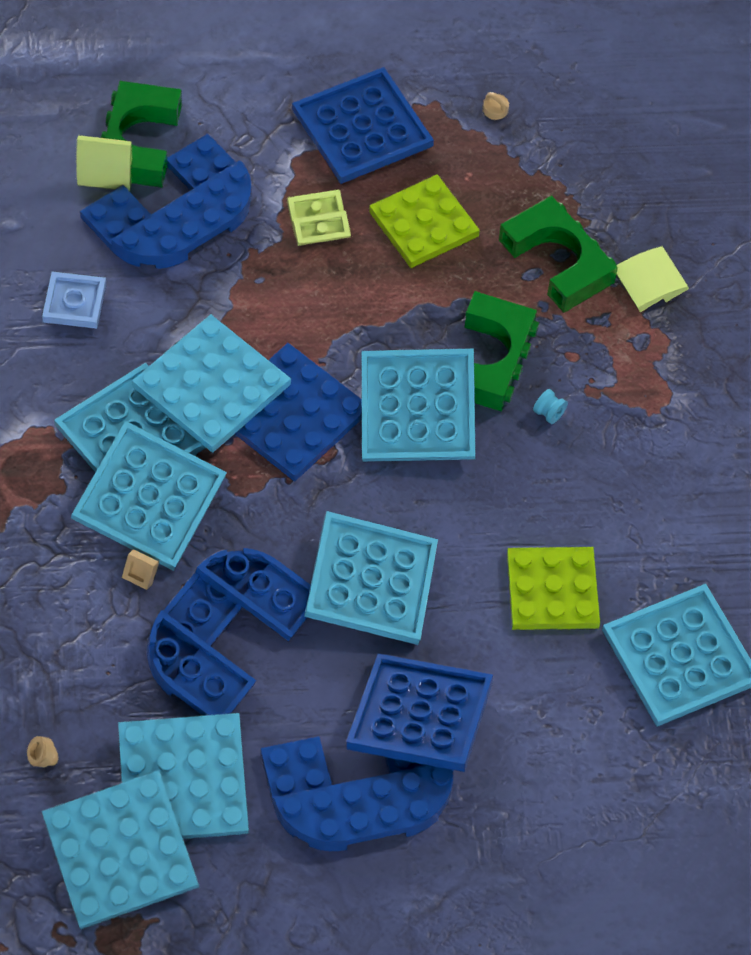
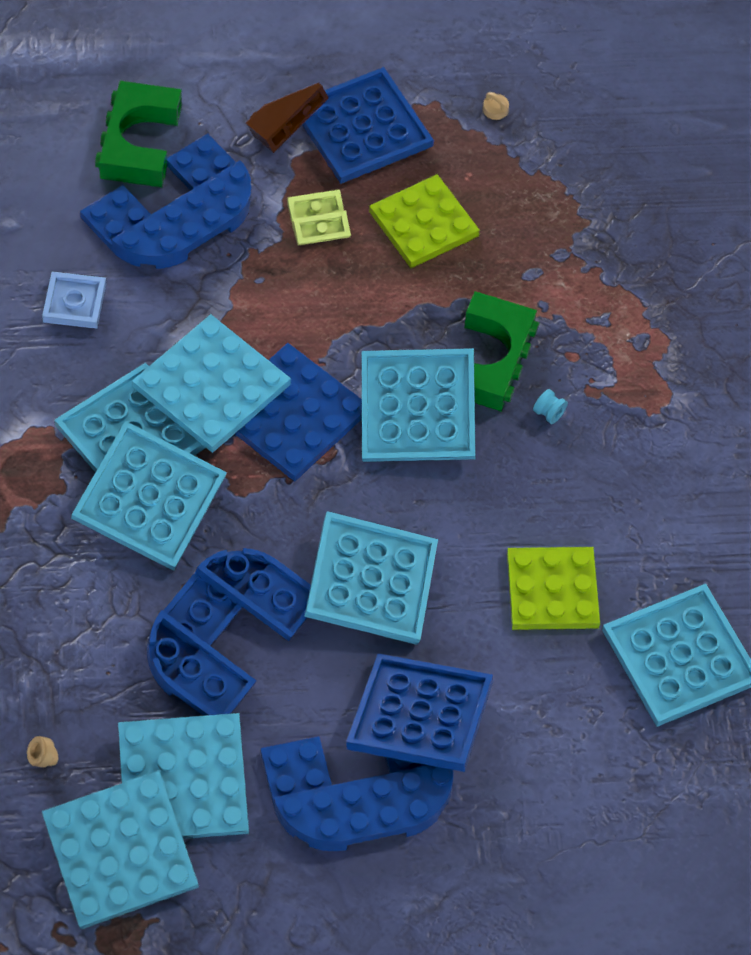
(103, 162): yellowish green slope -> none
(140, 569): tan tile -> none
(283, 116): none -> reddish brown slope
(551, 223): green arch -> none
(651, 278): yellowish green slope -> none

